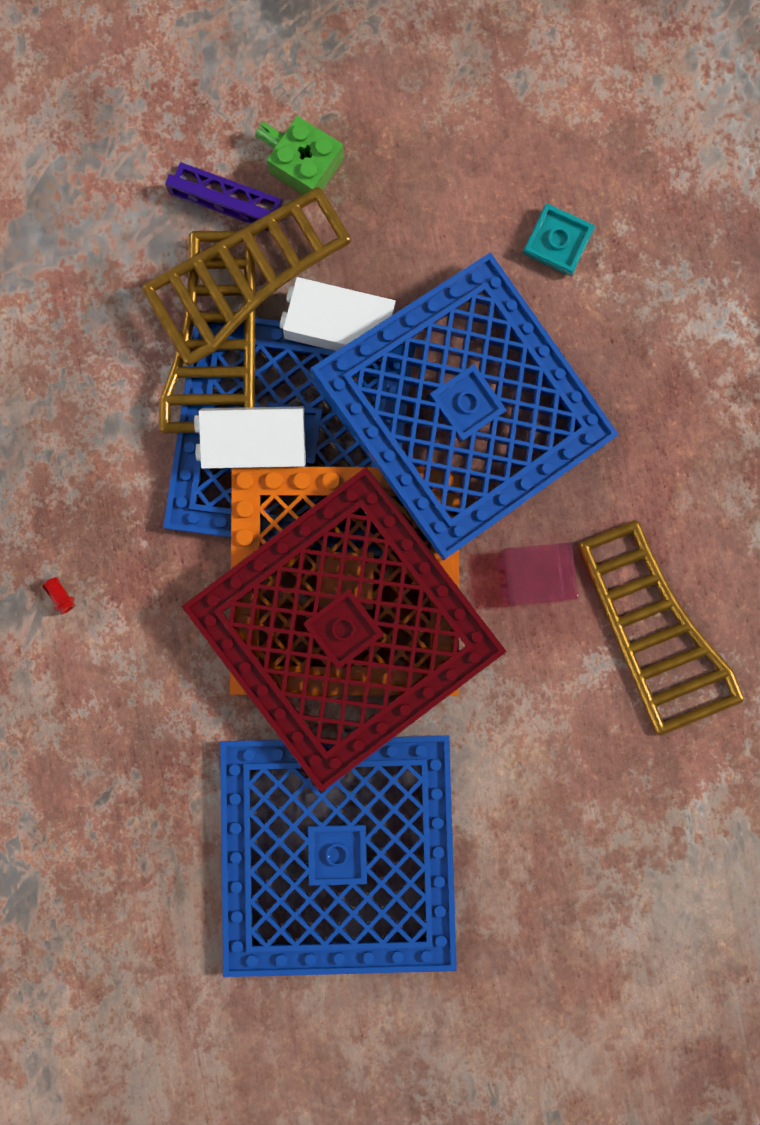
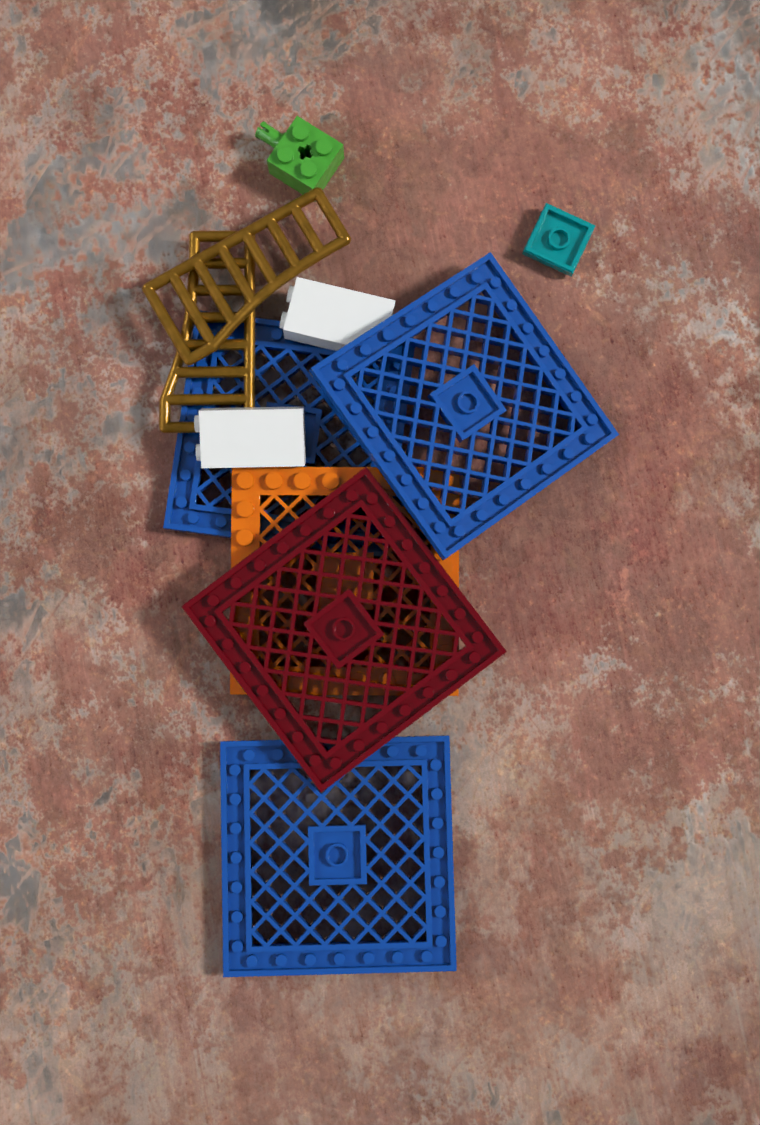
(58, 596): red pin -> none
(217, 201): dark purple fence -> none
(537, 574): clear pink panel -> none
(685, 625): pearl gold bar -> none

